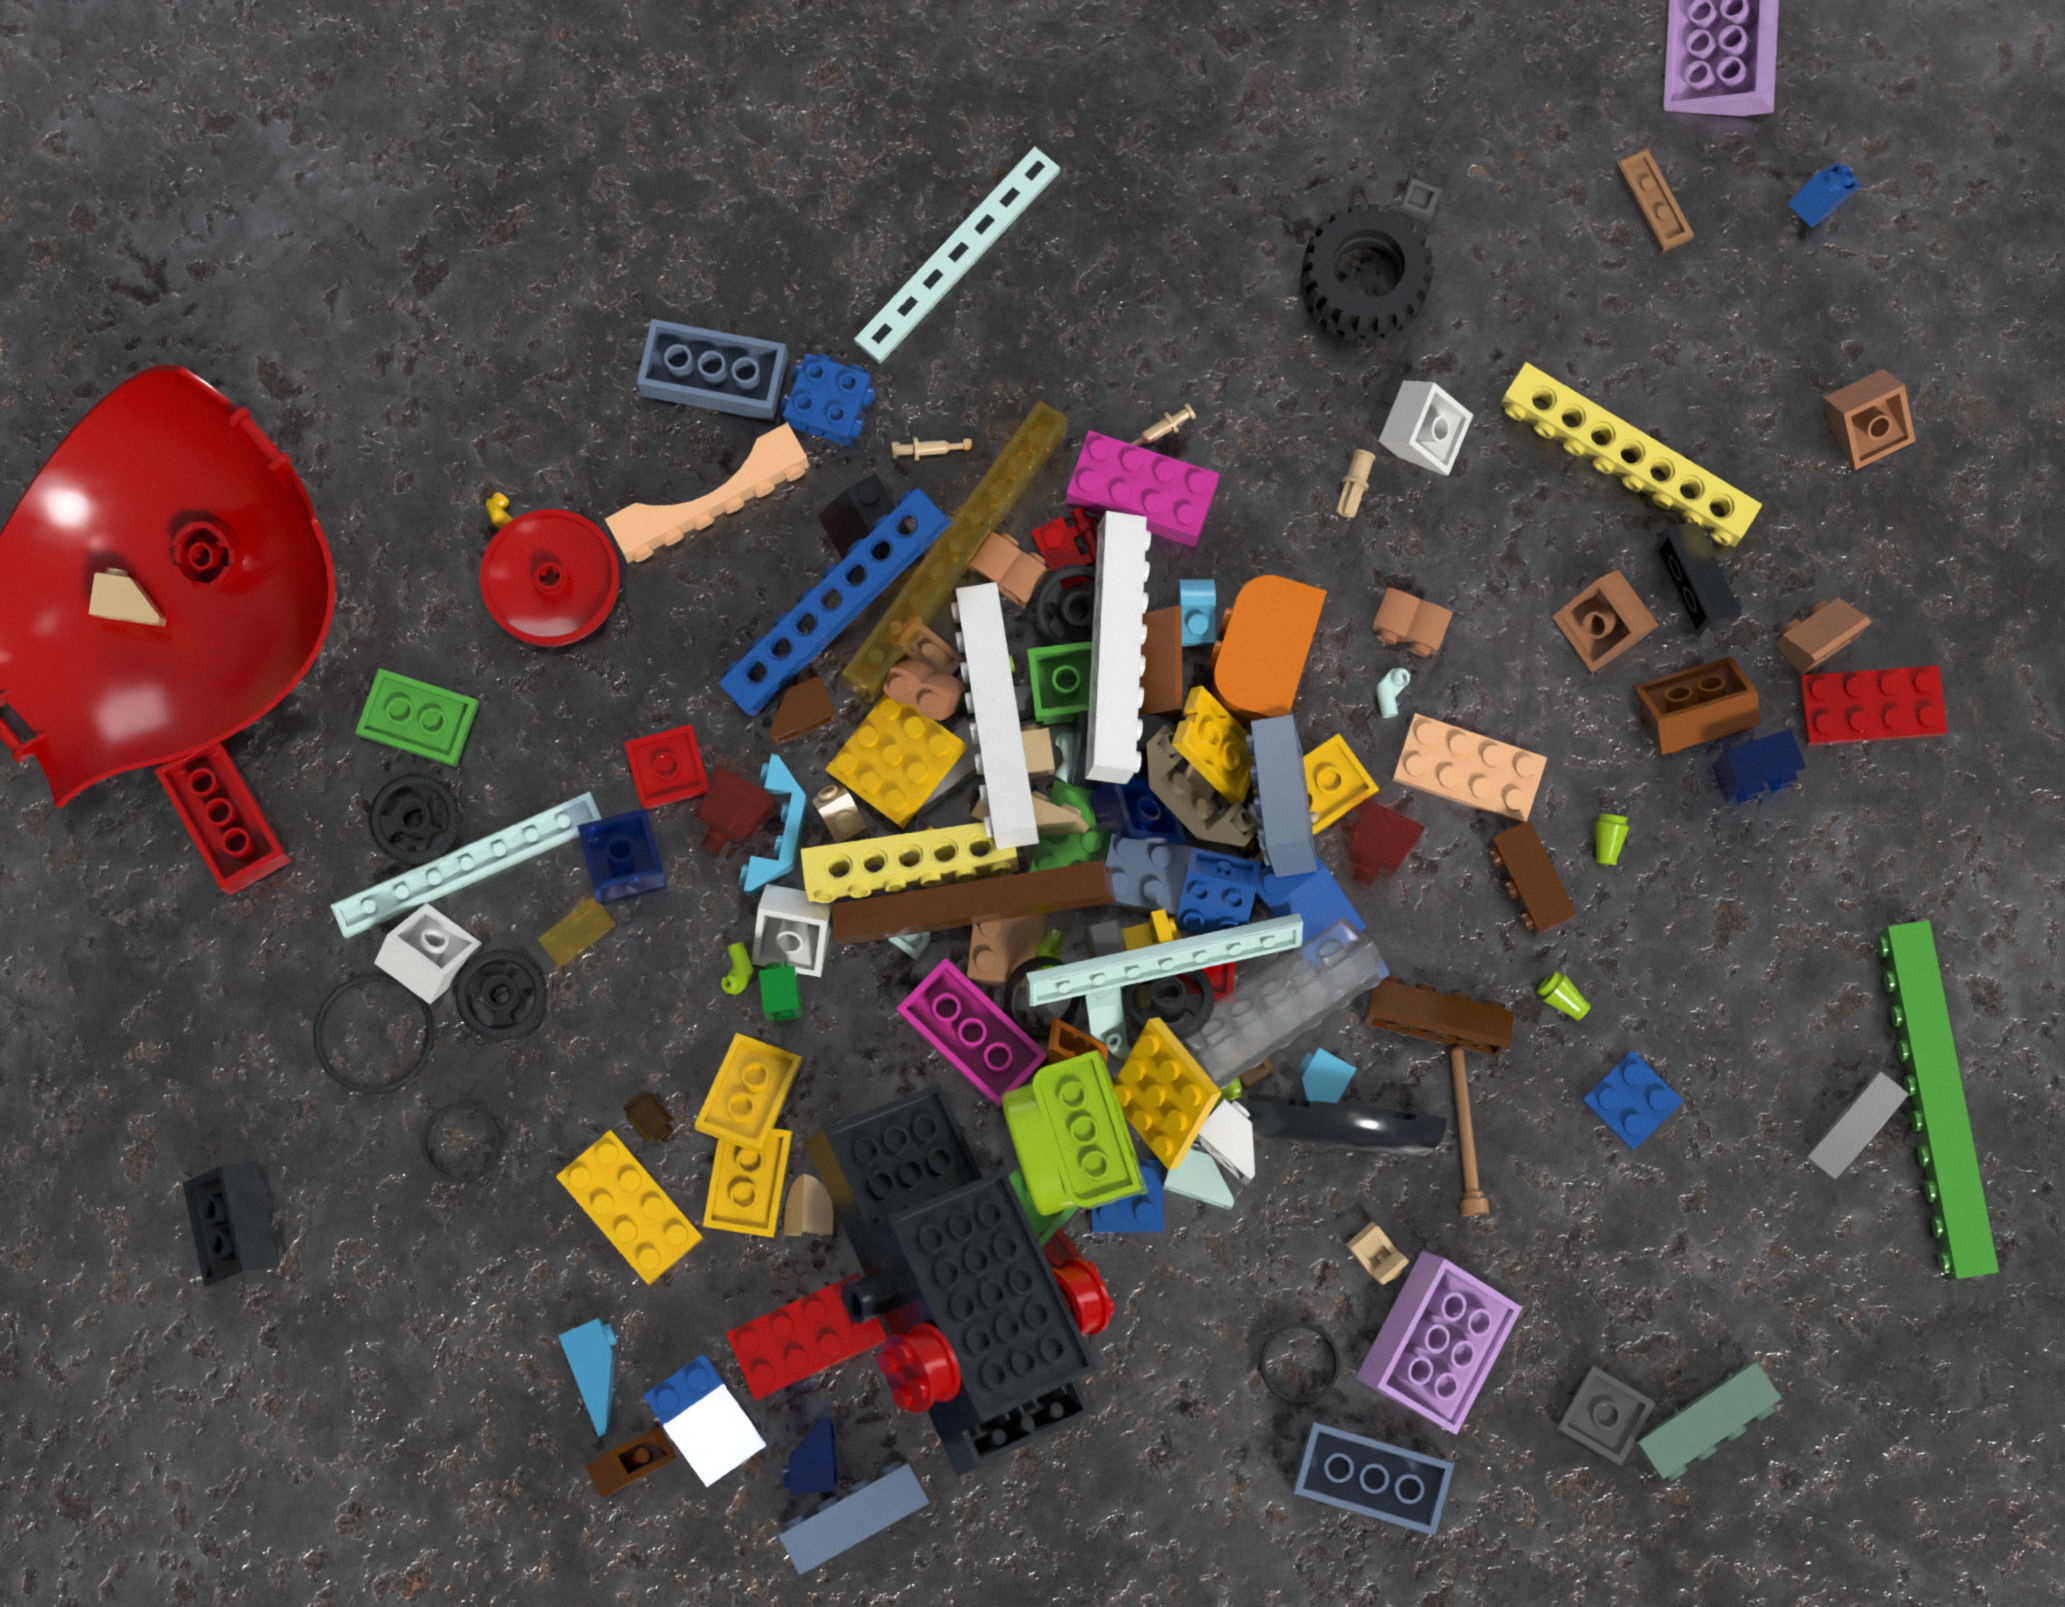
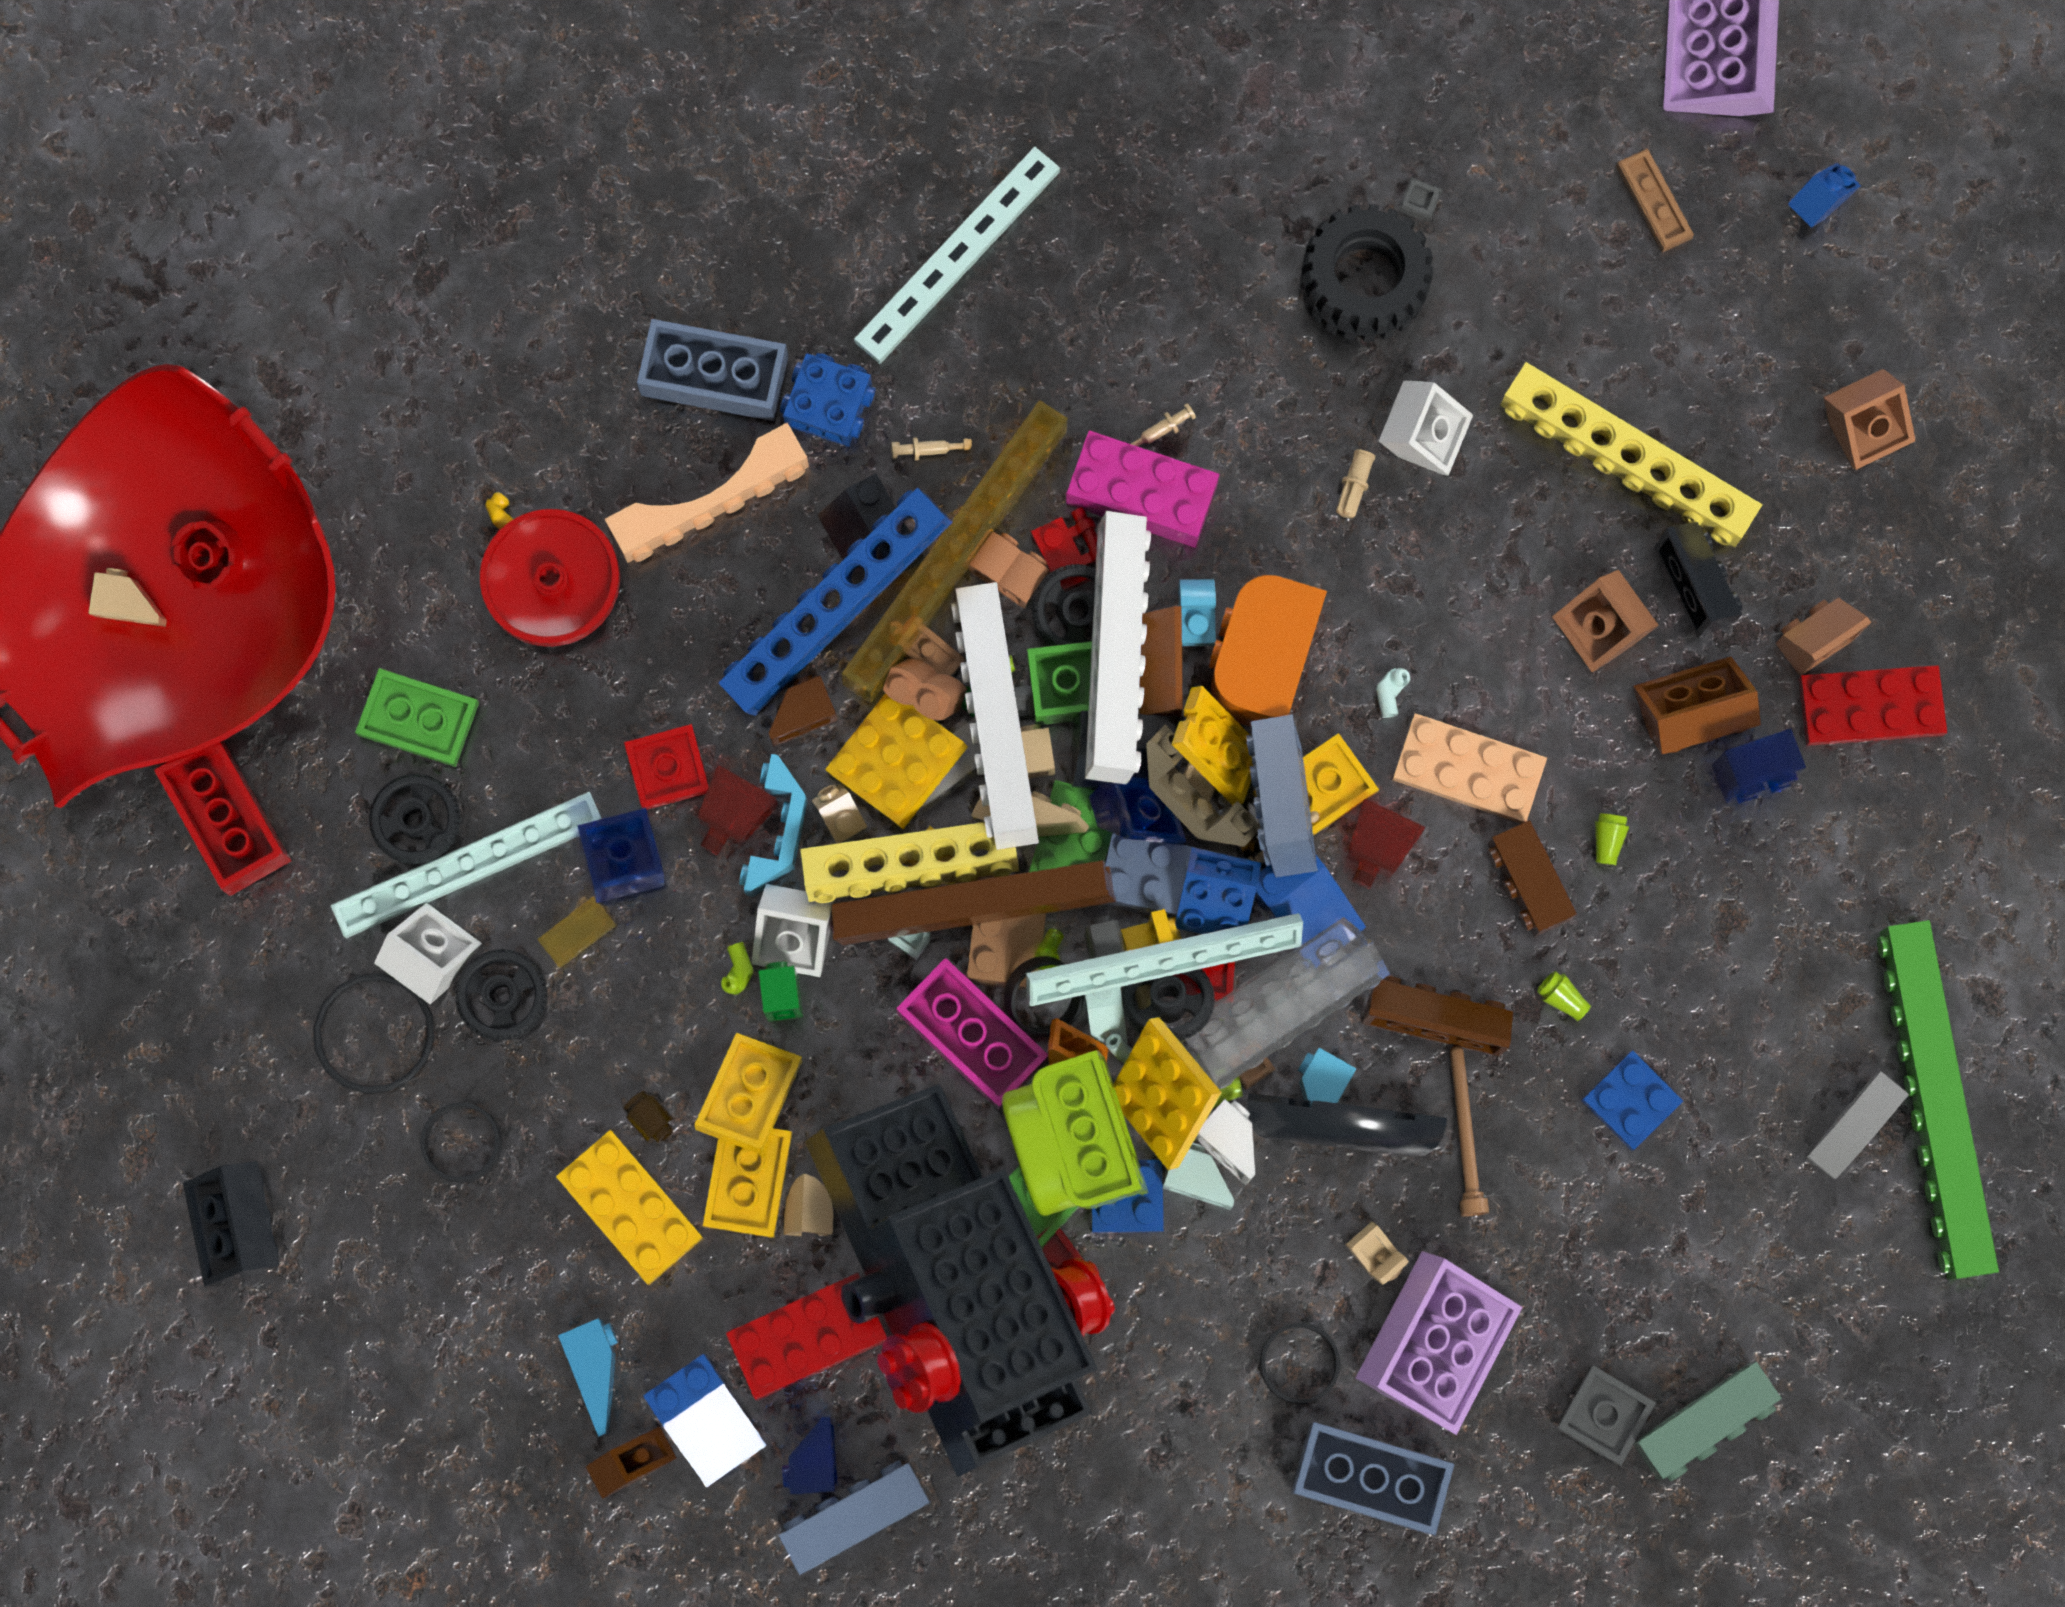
(1065, 743): light aqua arm -> none
(1411, 622): nougat brick -> none

